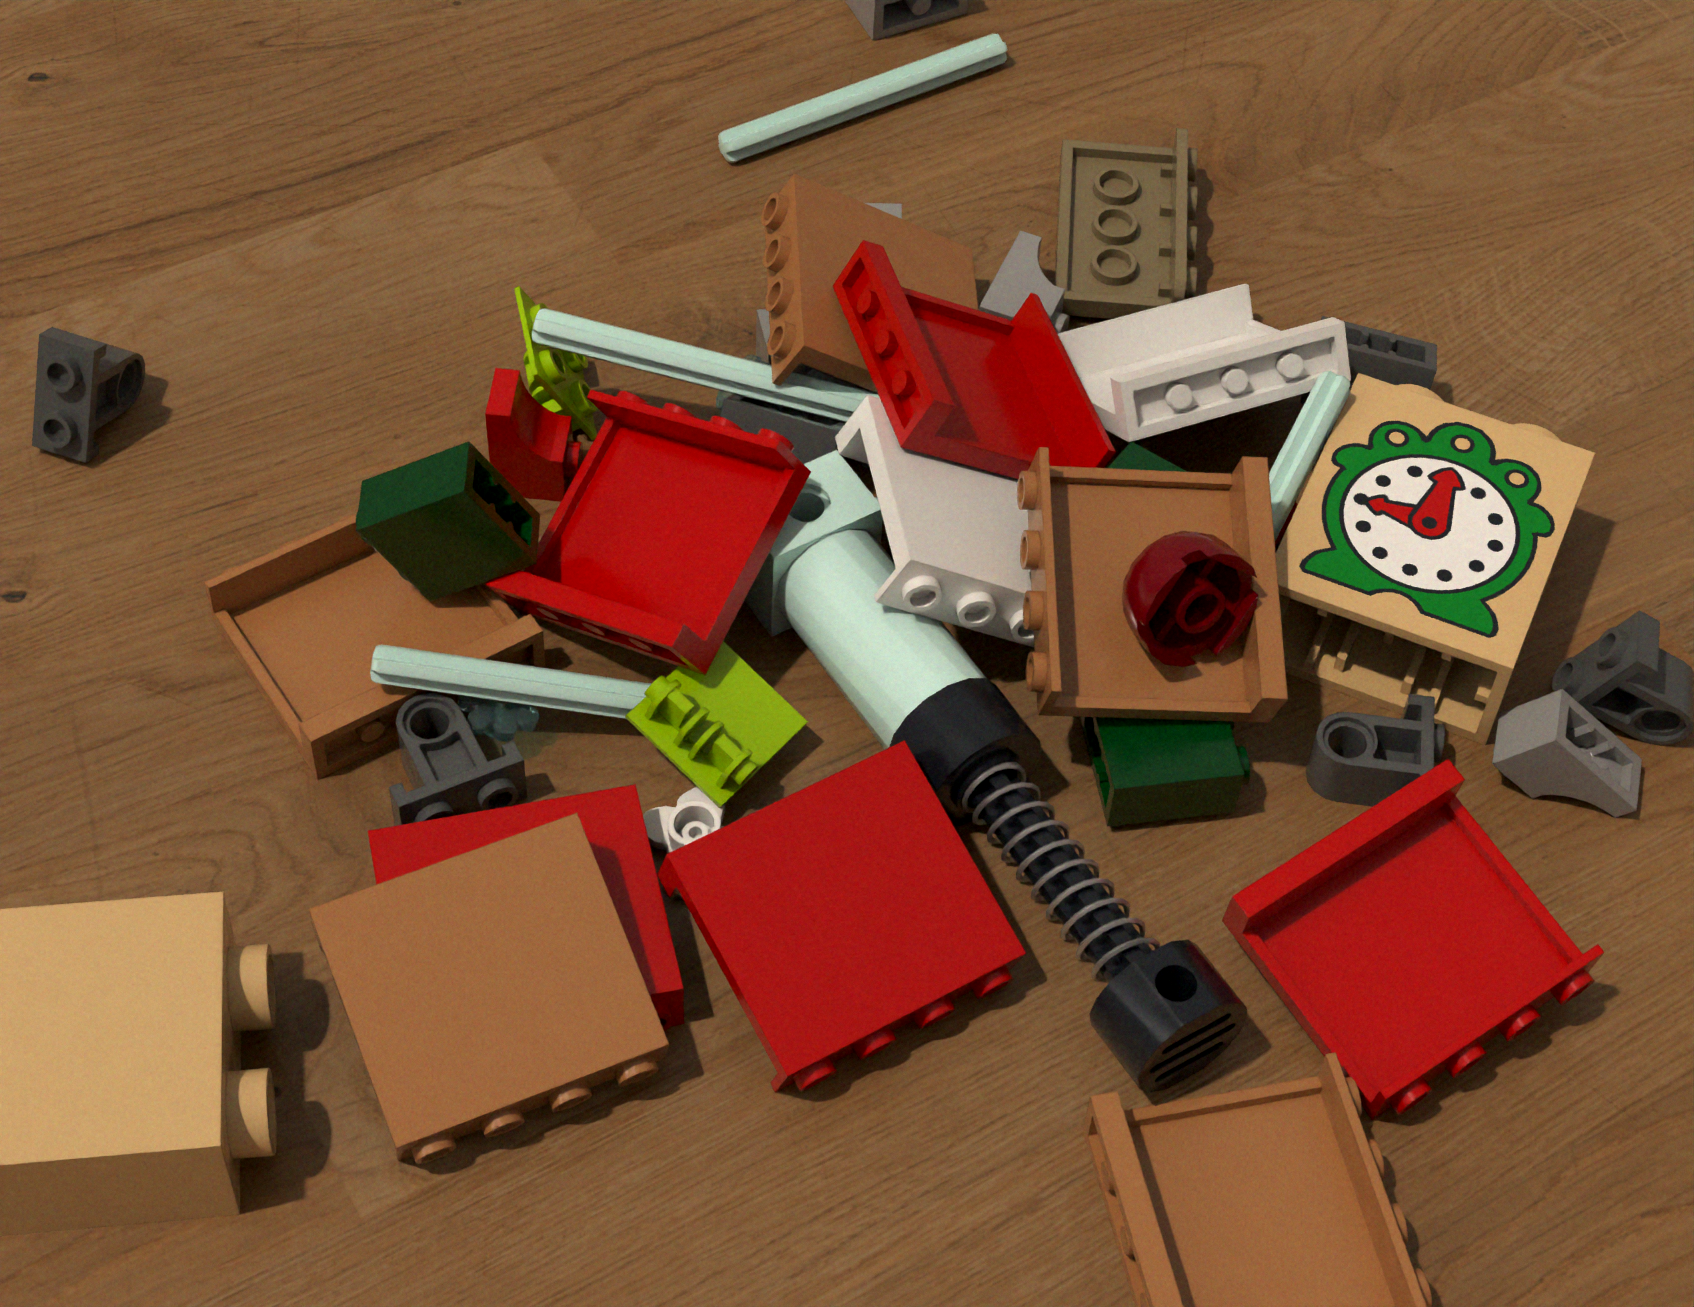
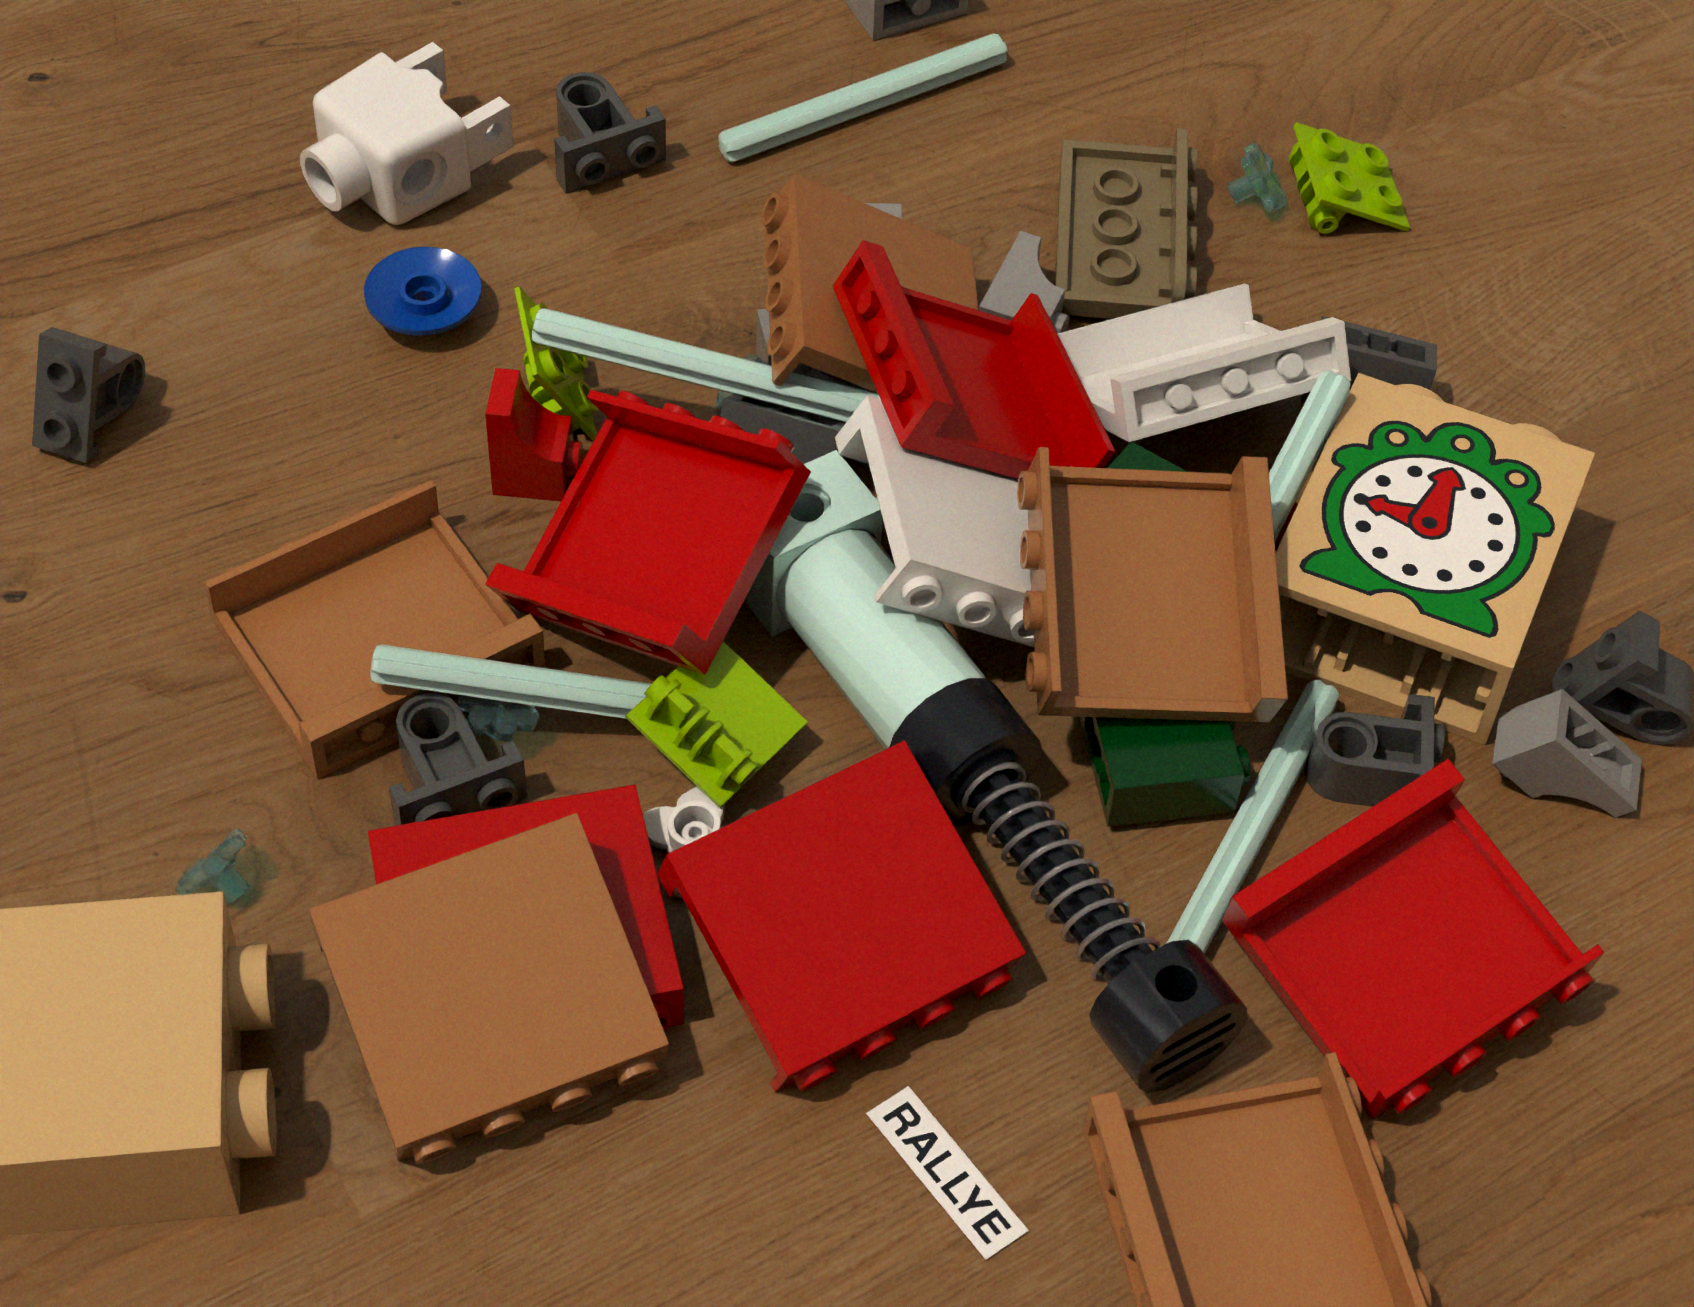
(217, 870): none -> clear light blue plant
(396, 140): none -> white piece
(422, 291): none -> blue dish
(448, 521): dark green brick -> none
(600, 134): none -> dark grey pin
(947, 1173): none -> white sticker
(1188, 596): dark red cylinder -> none
(1255, 817): none -> light aqua axle
(1258, 180): none -> clear light blue plant
(1343, 178): none -> lime hinge

